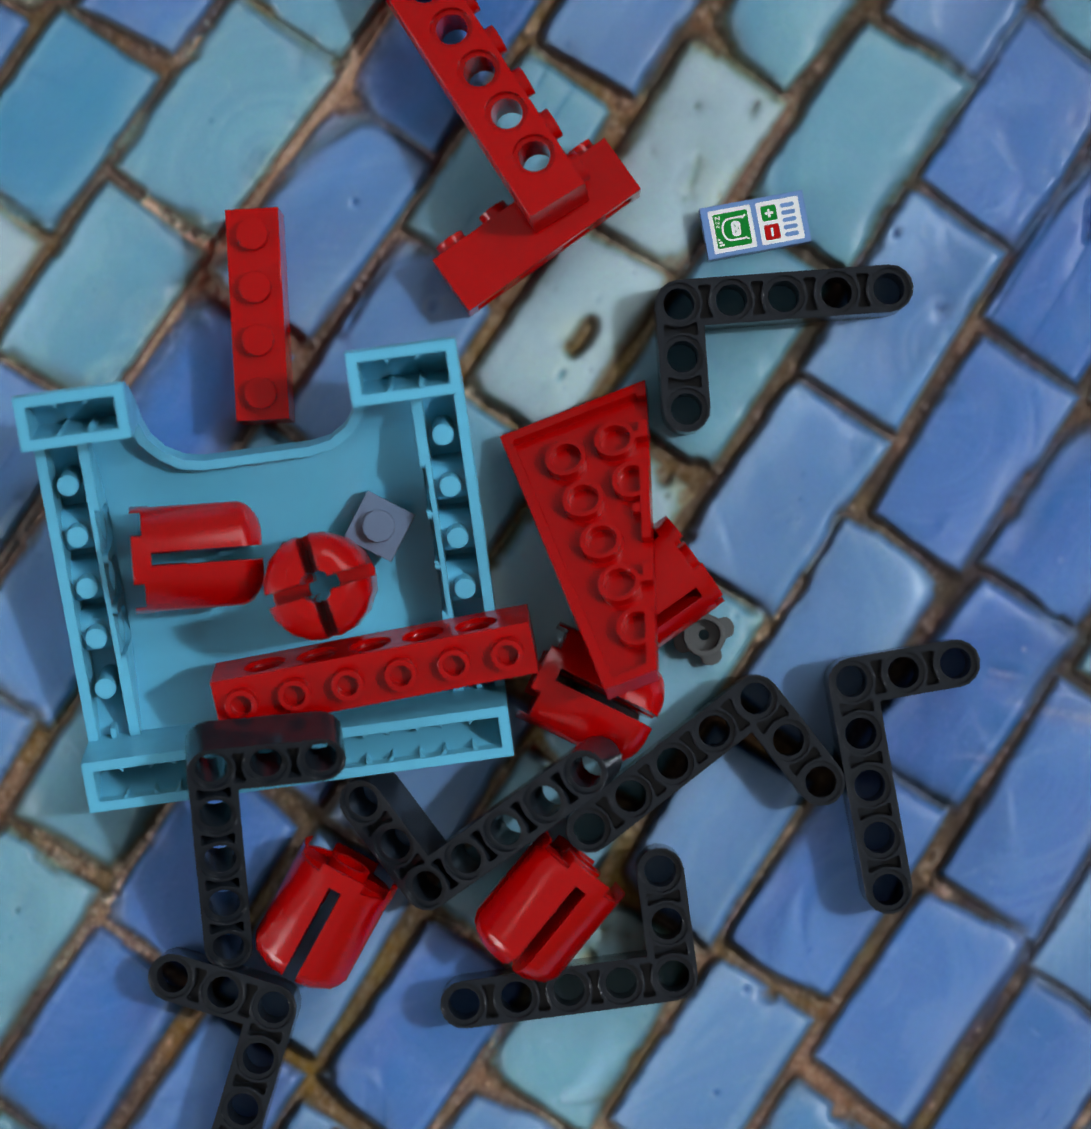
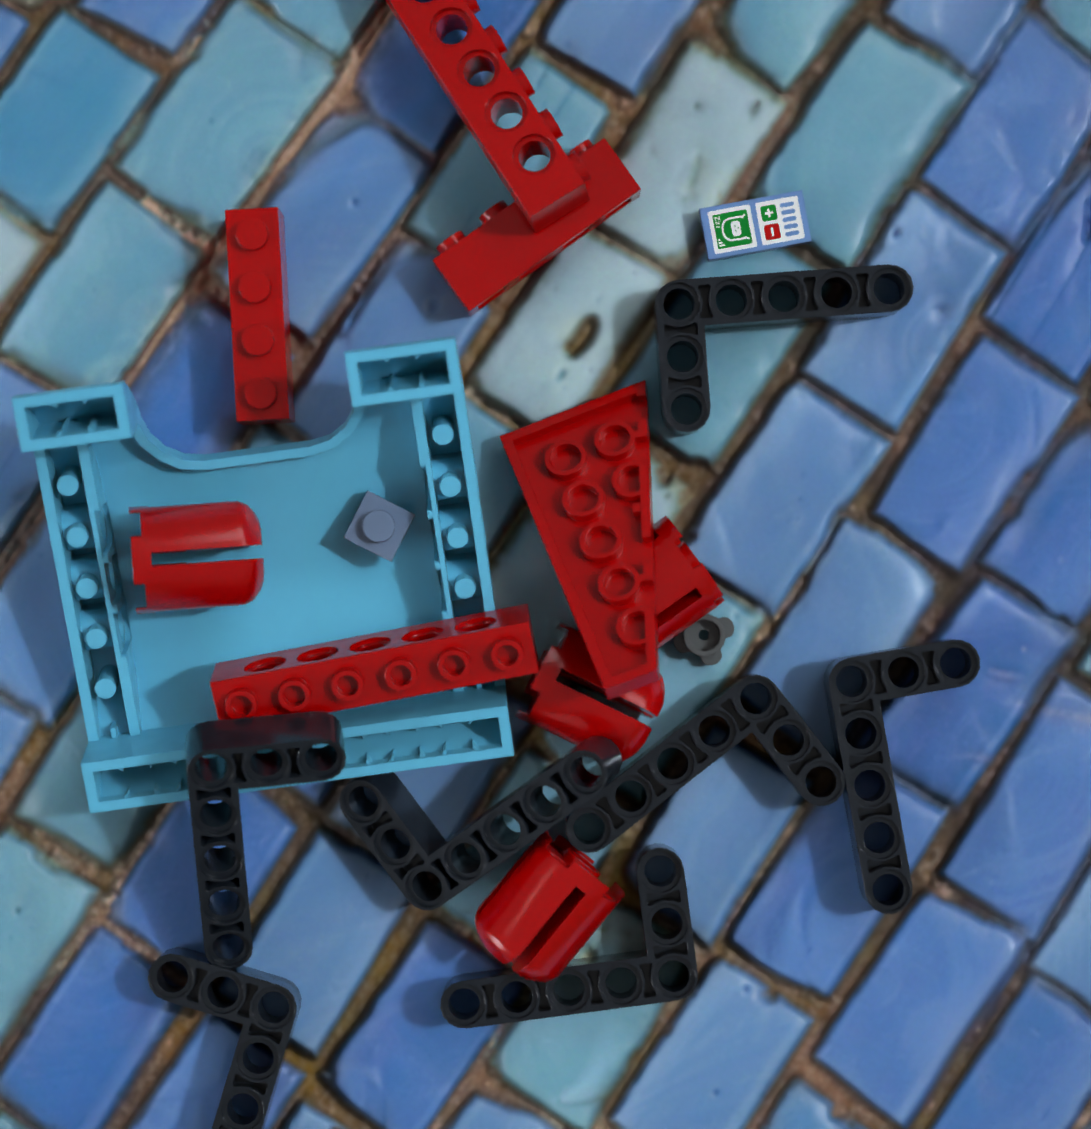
(294, 569): red cylinder -> none
(300, 898): red cylinder -> none

